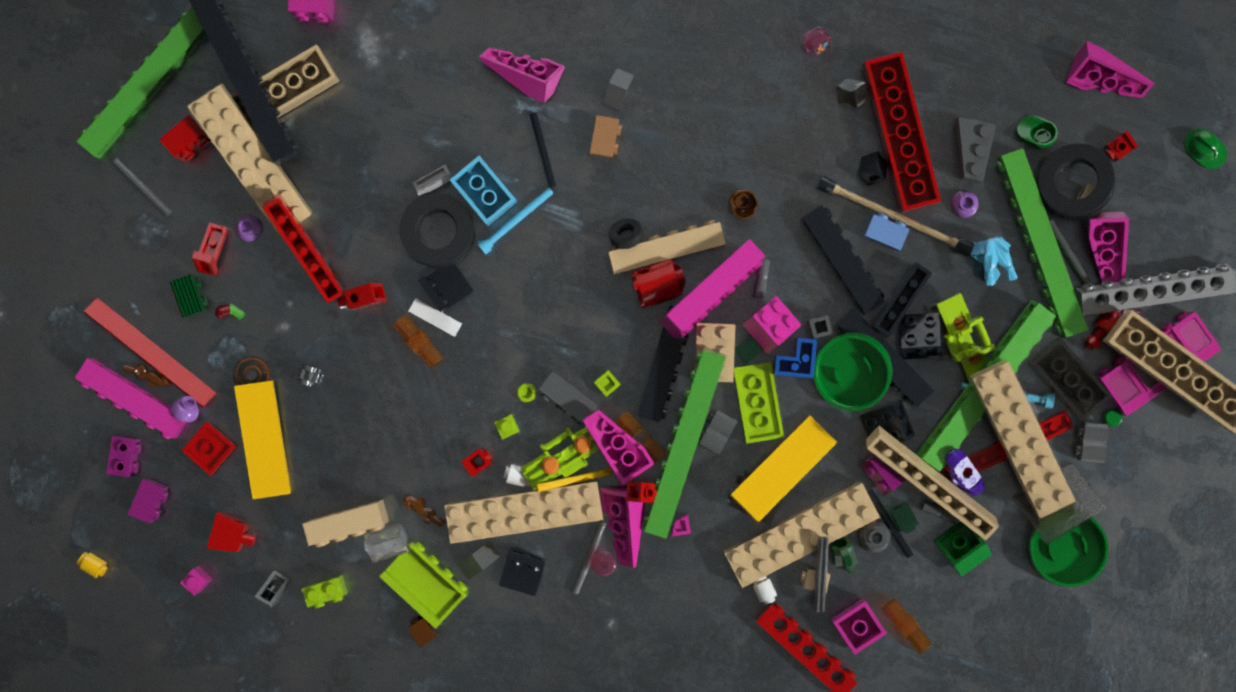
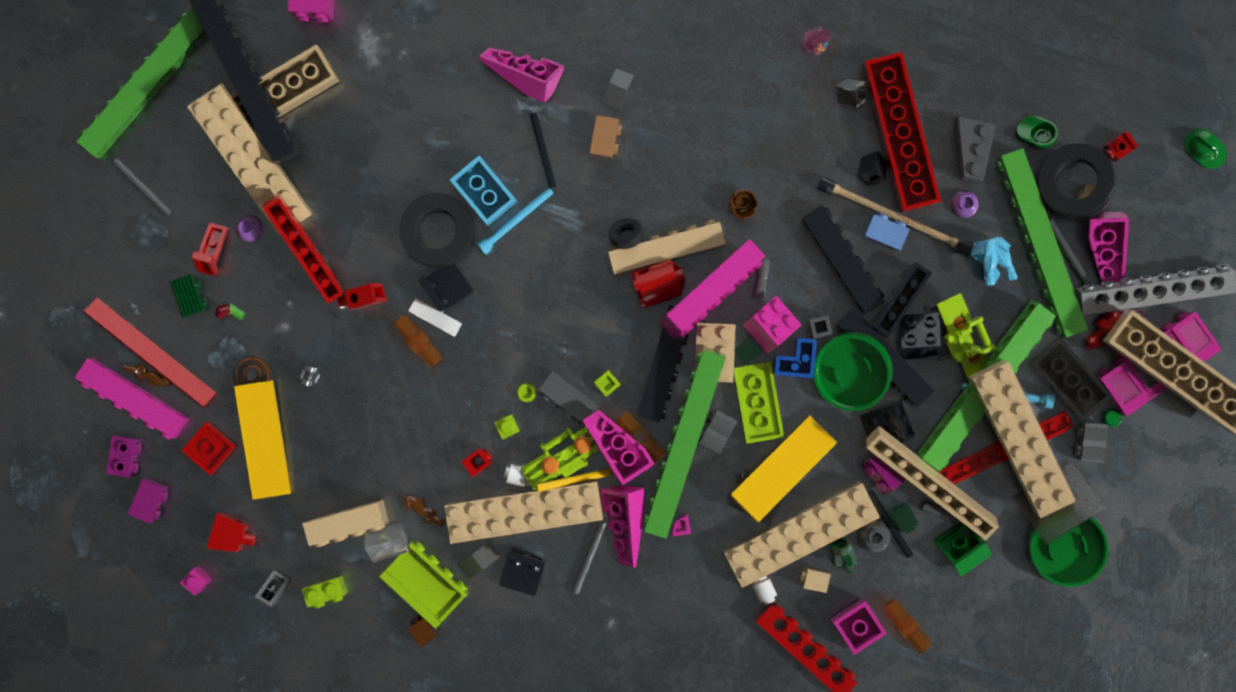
(92, 564): yellow brick -> none
(185, 139): red brick -> none
(185, 409): medium lavender piece -> none
(432, 180): light grey tile -> none
(602, 556): clear pink head -> none
(646, 492): red brick -> none
(821, 574): dark grey axle -> none
(957, 462): dark purple piece -> none
(1102, 71): dark pink wedge -> none

